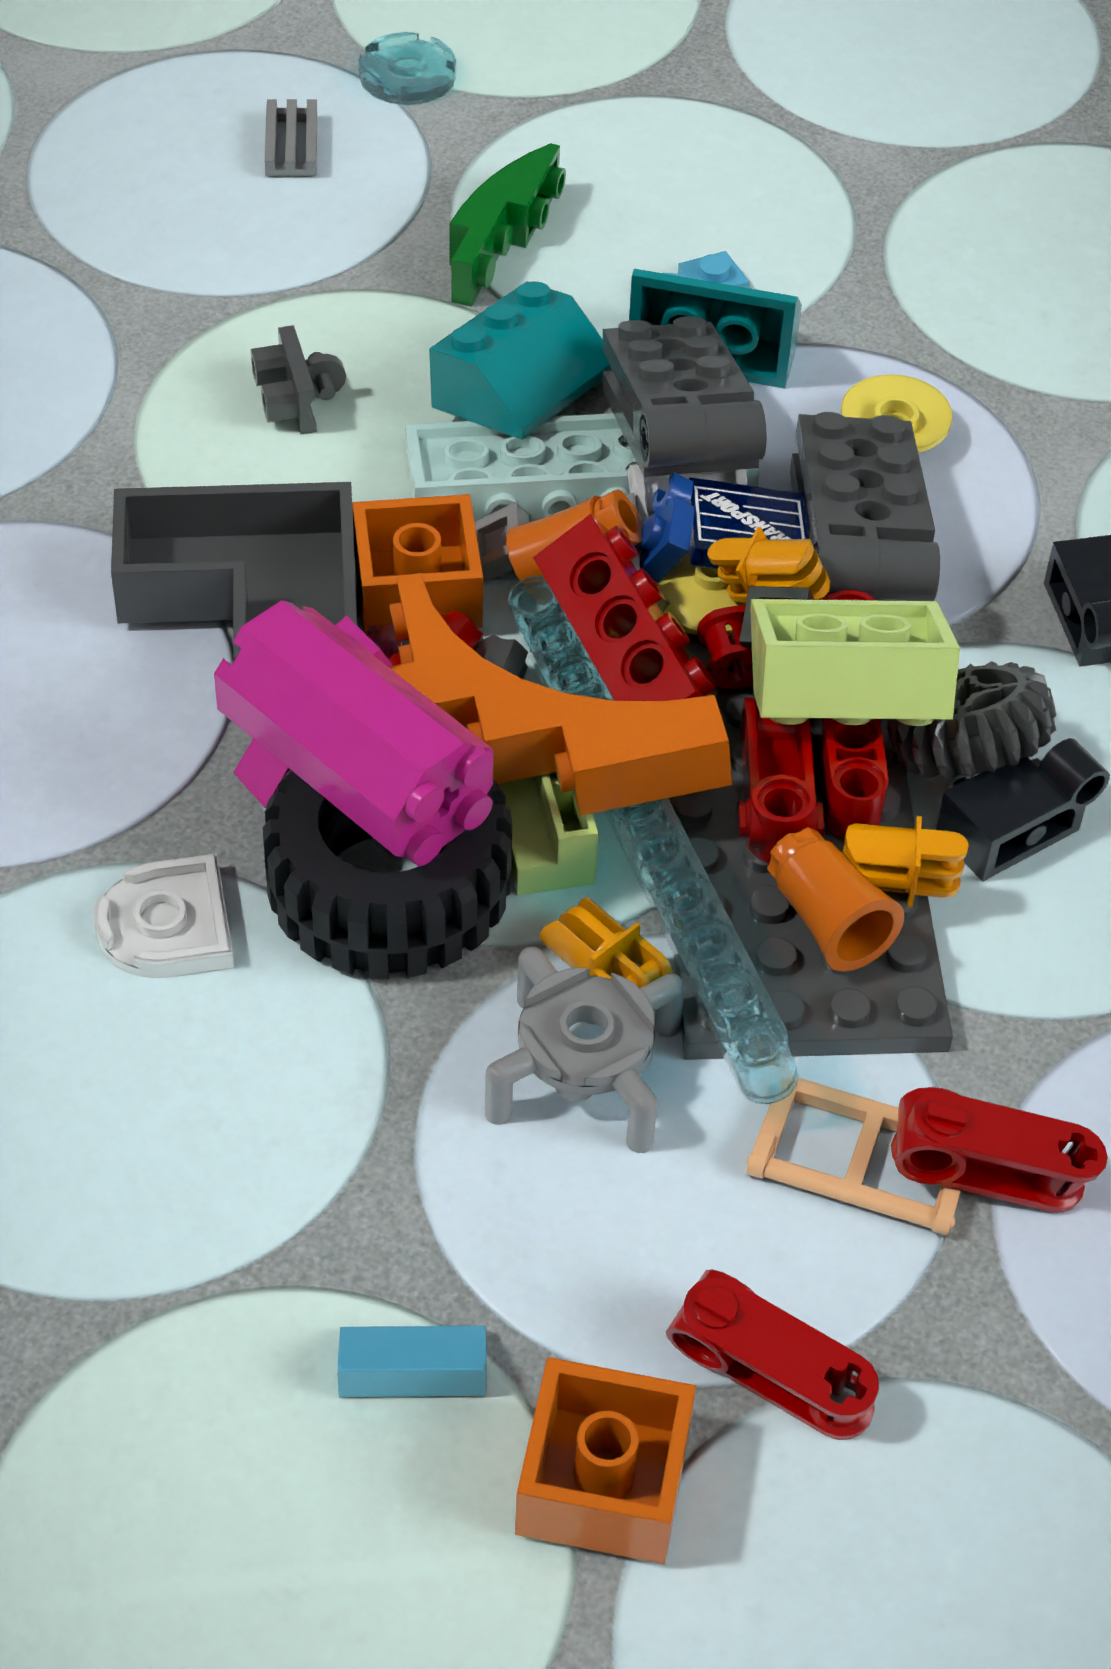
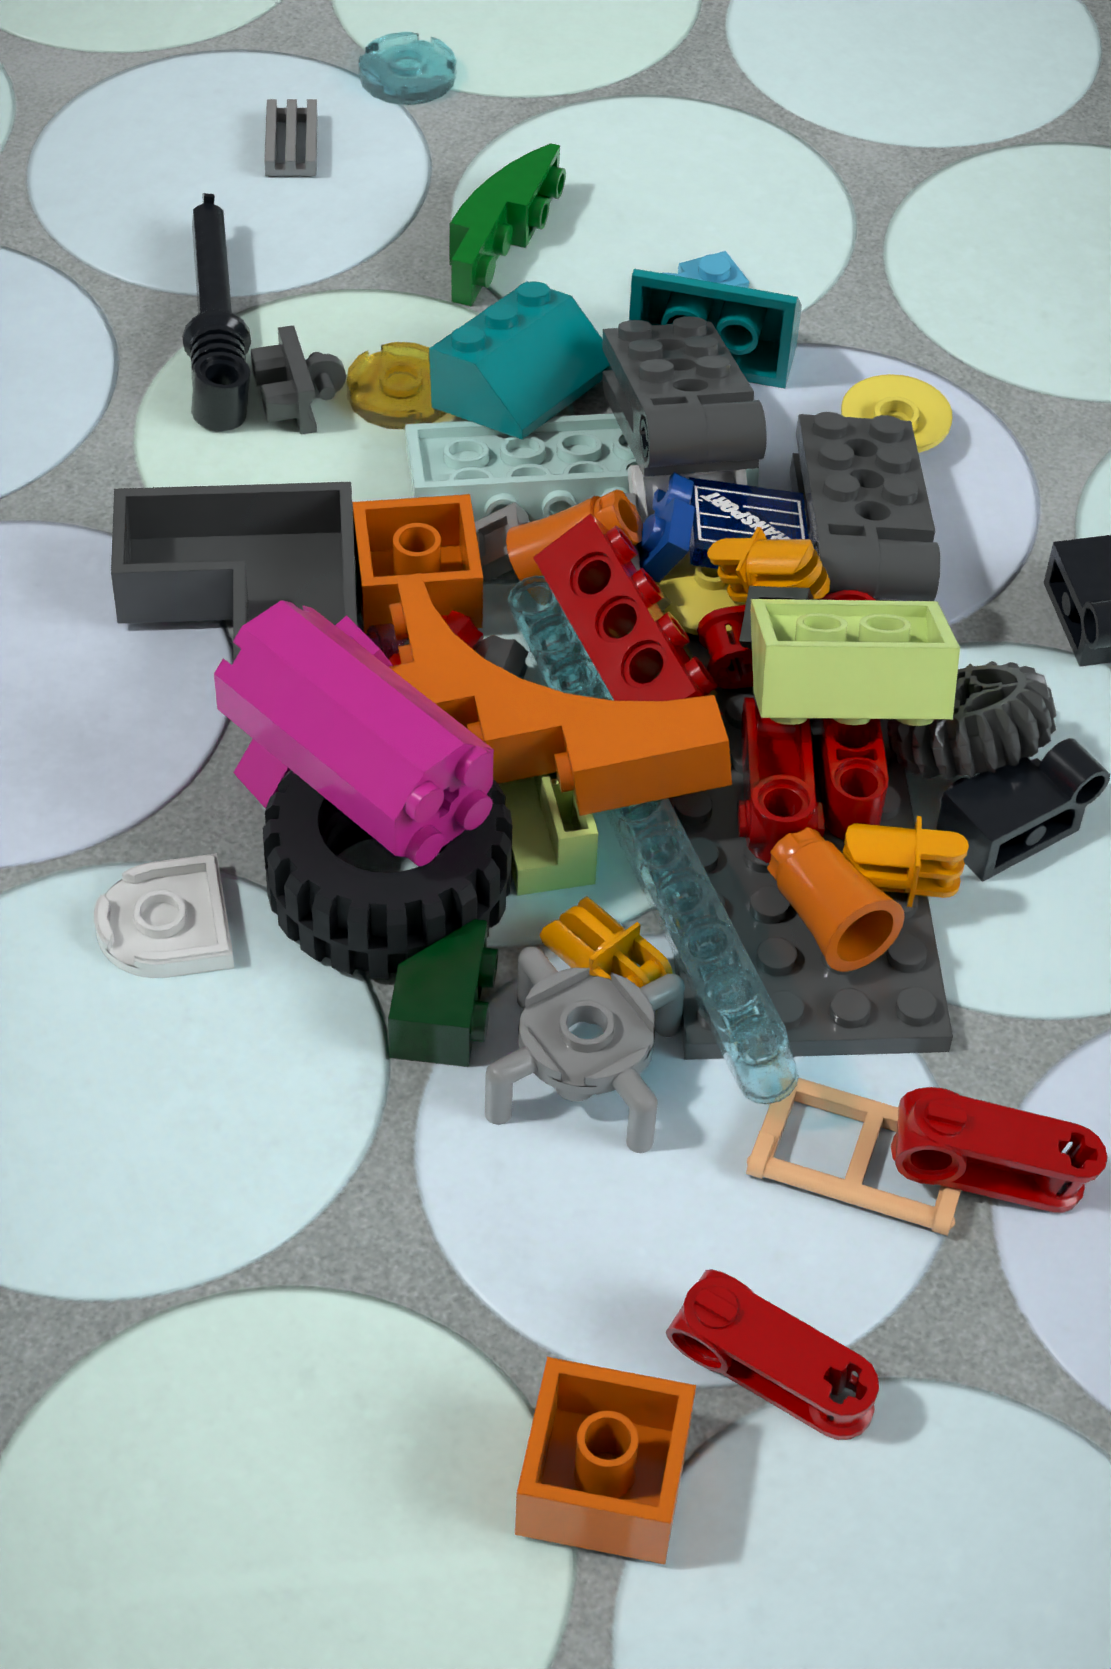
(215, 337): none -> black piece
(392, 386): none -> clear yellow tile
(412, 1361): medium azure slope -> none
(438, 998): none -> dark green slope

